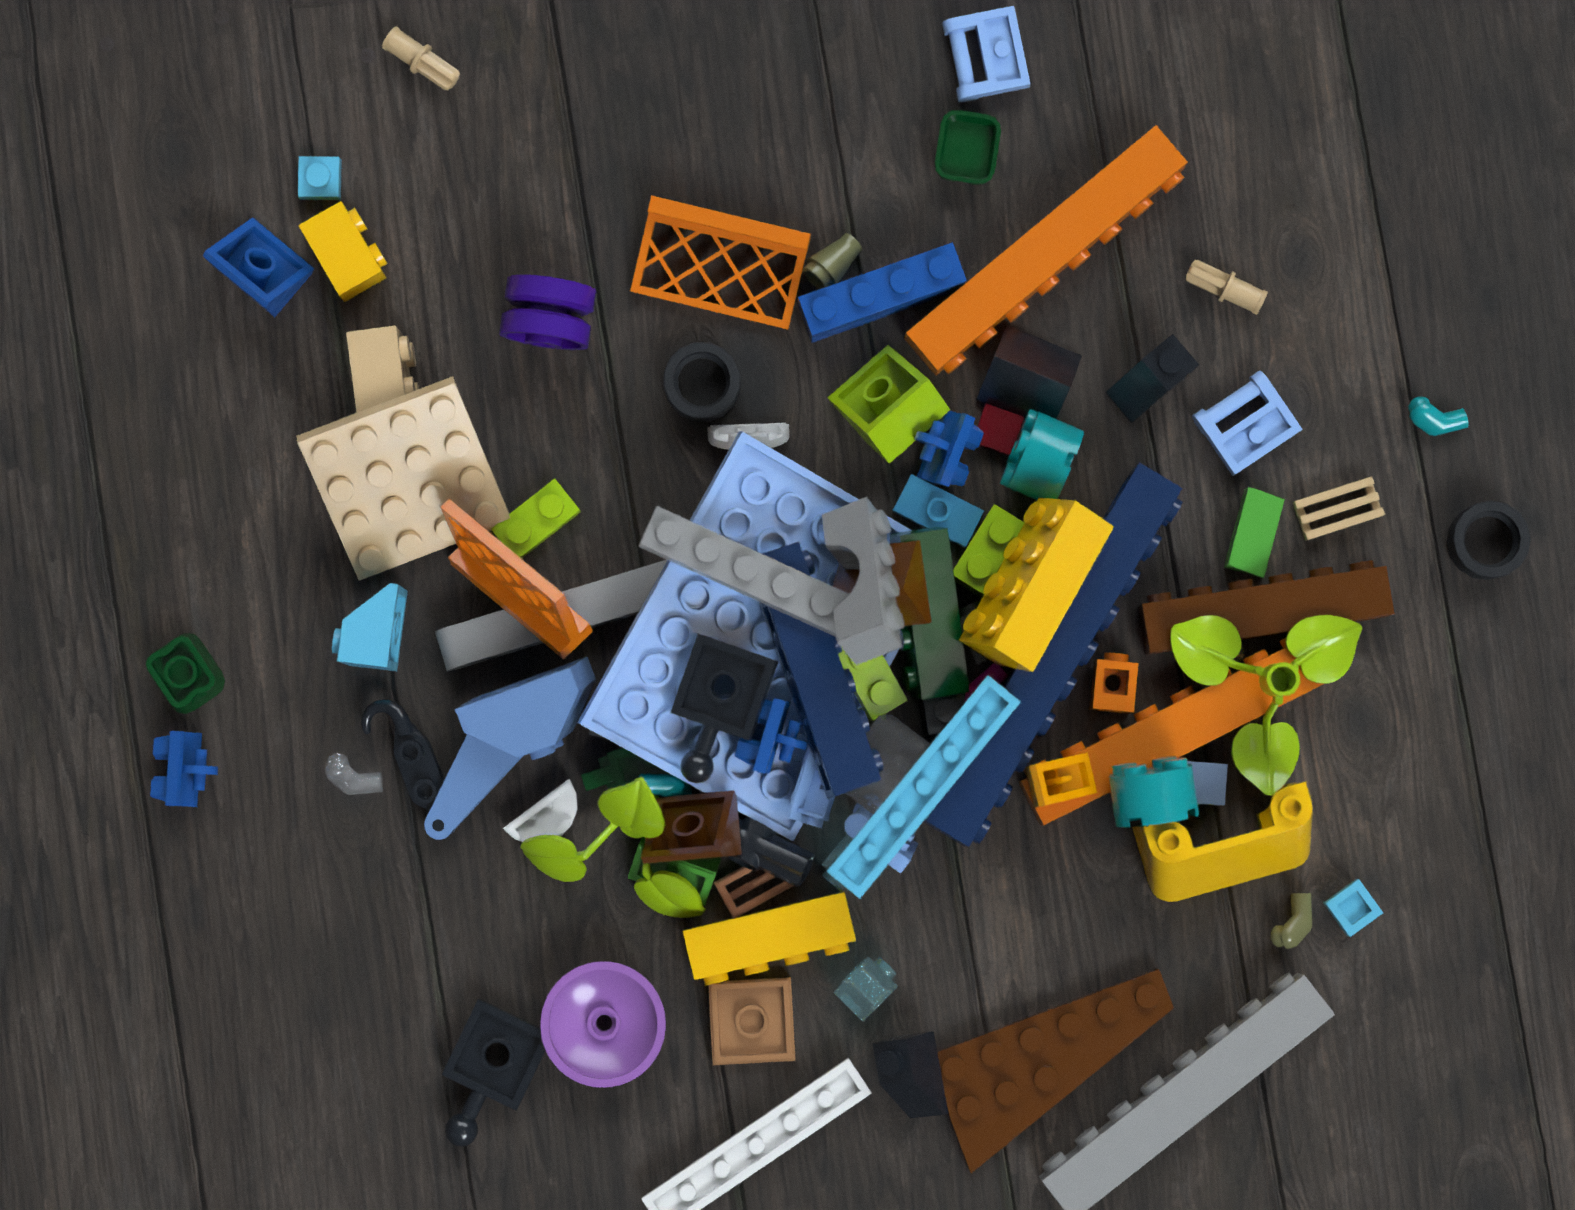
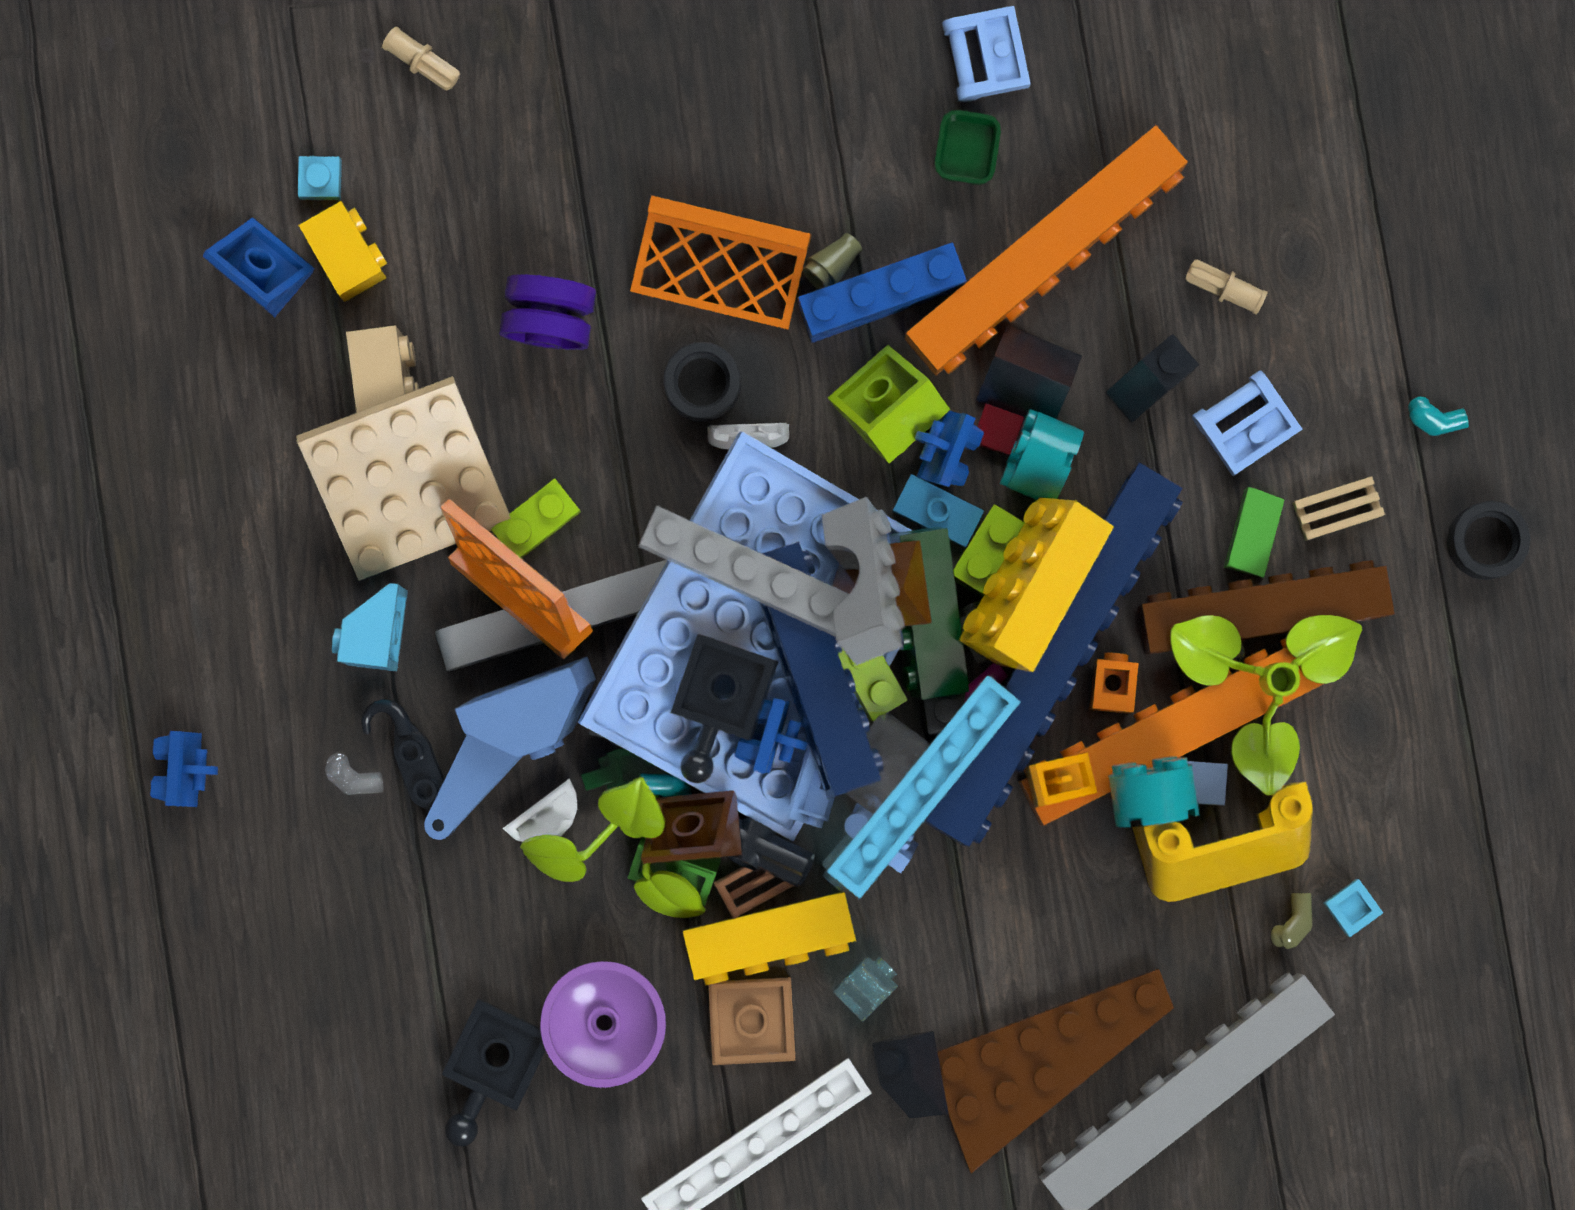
(185, 673): dark green piece -> none

